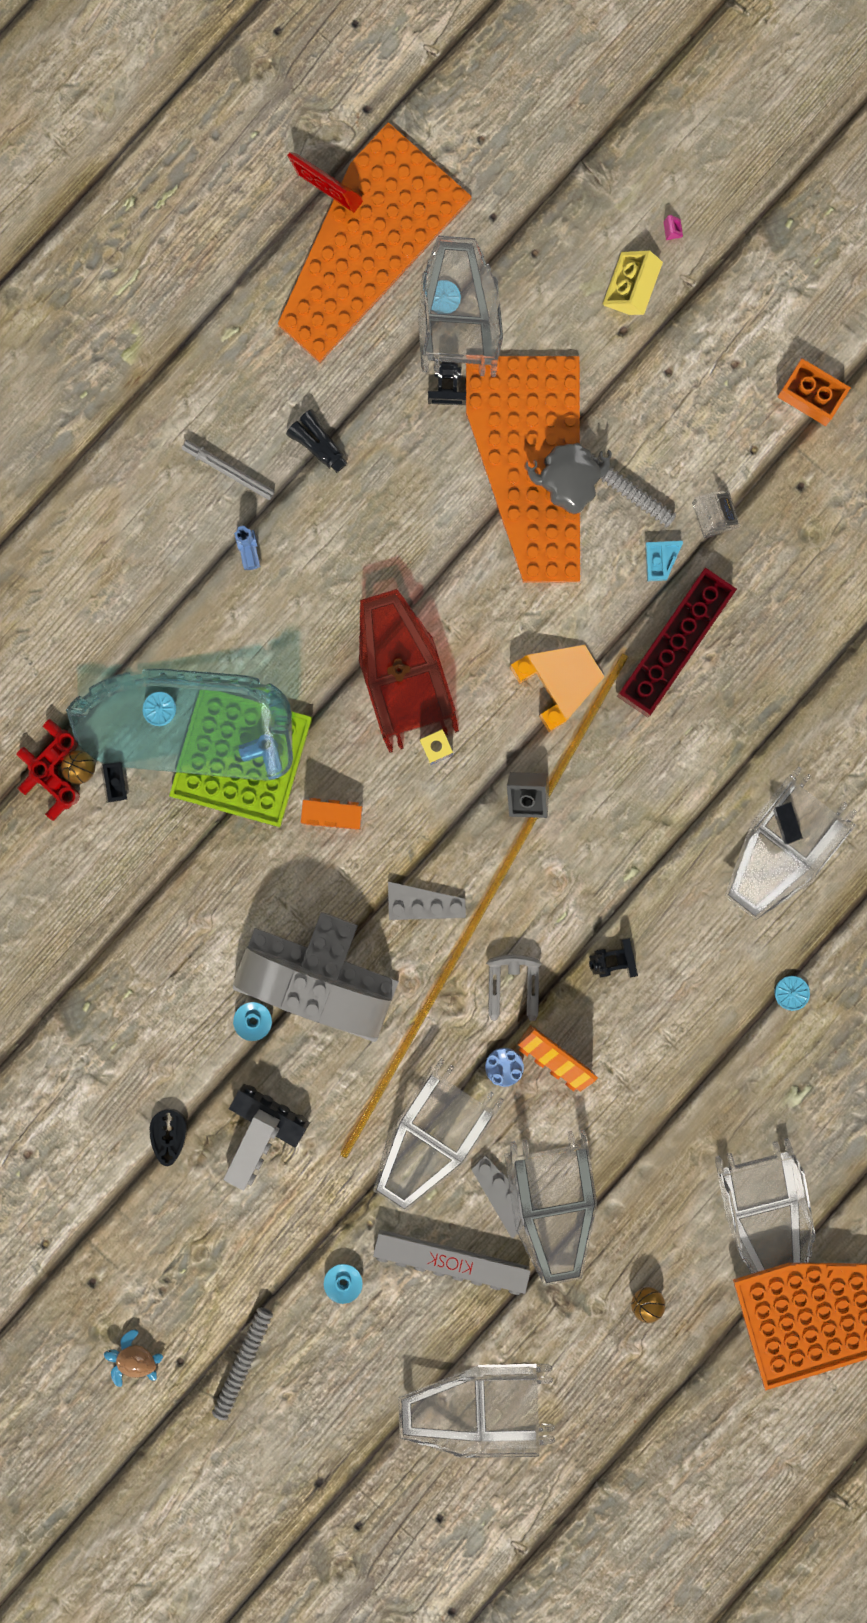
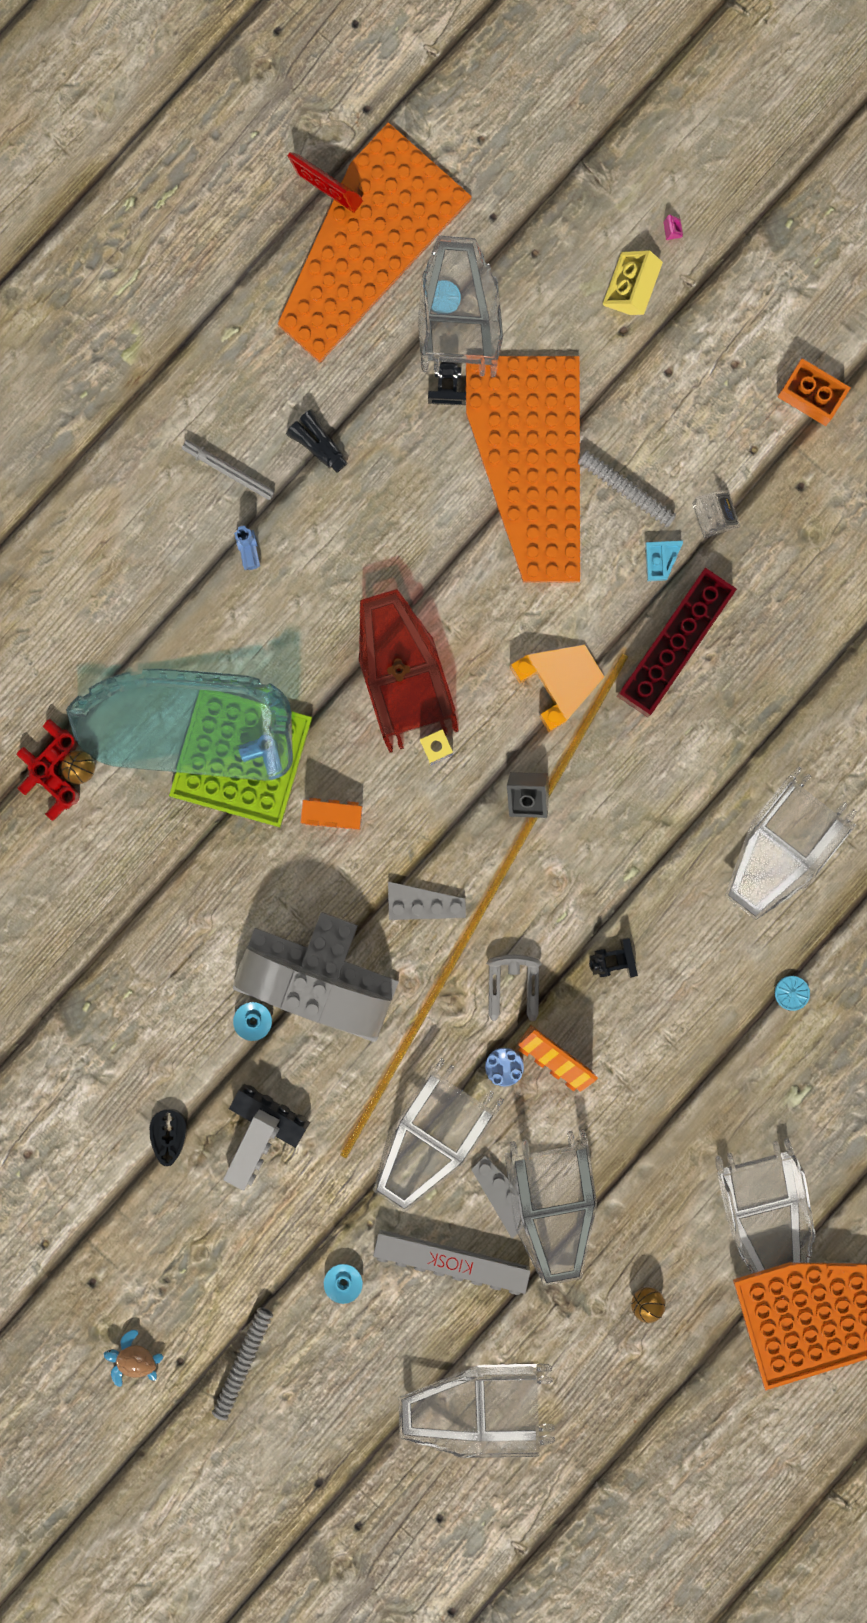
(113, 782): black slope -> none
(159, 708): medium azure wheel -> none
(570, 476): dark grey piece -> none
(787, 823): black slope -> none

